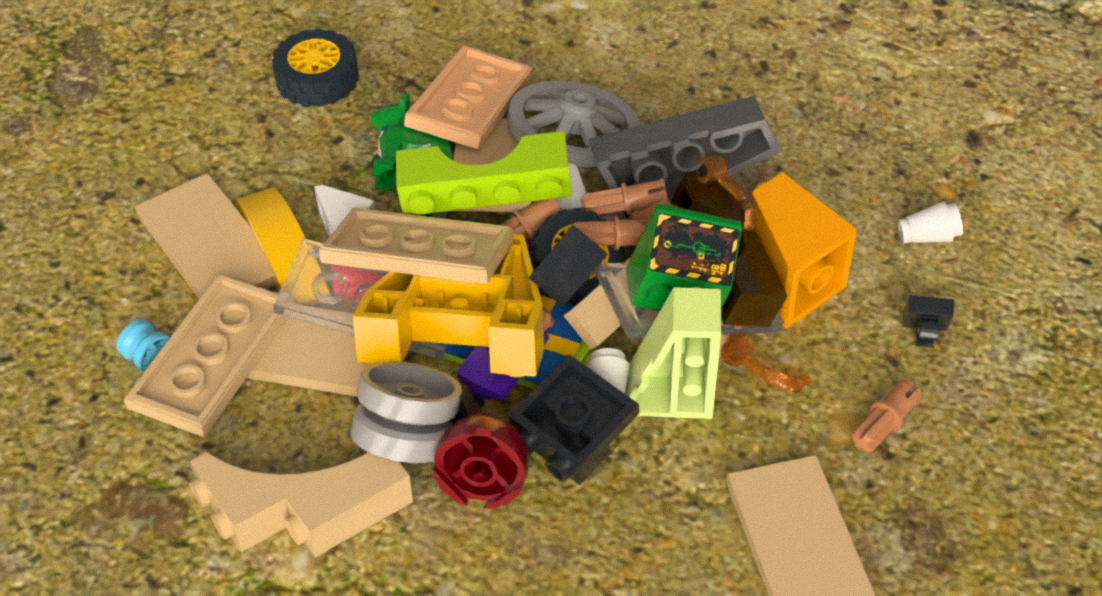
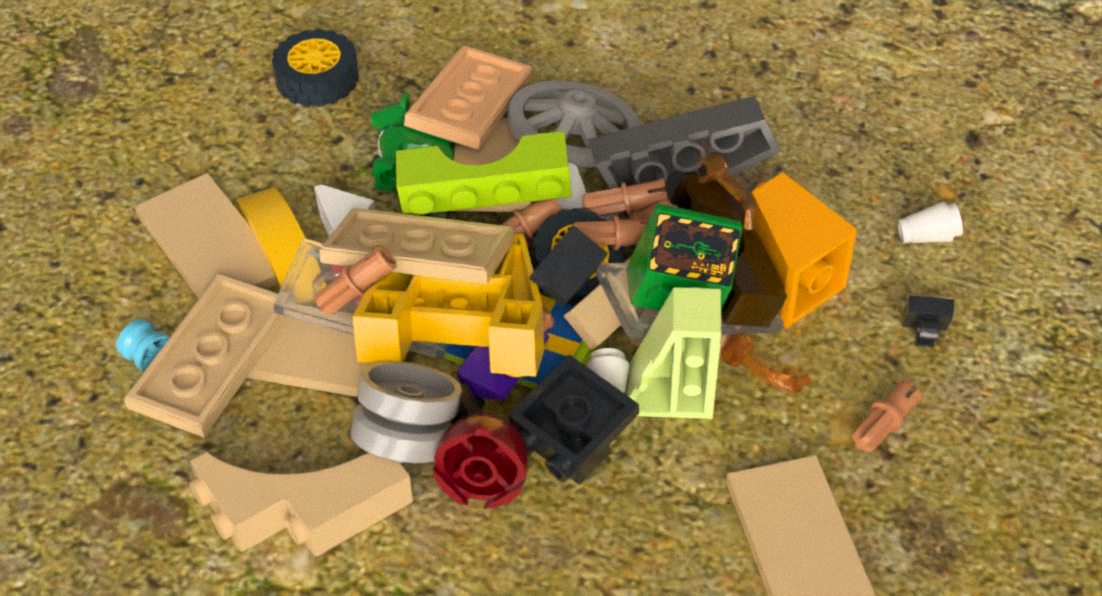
(355, 280): none -> nougat axle

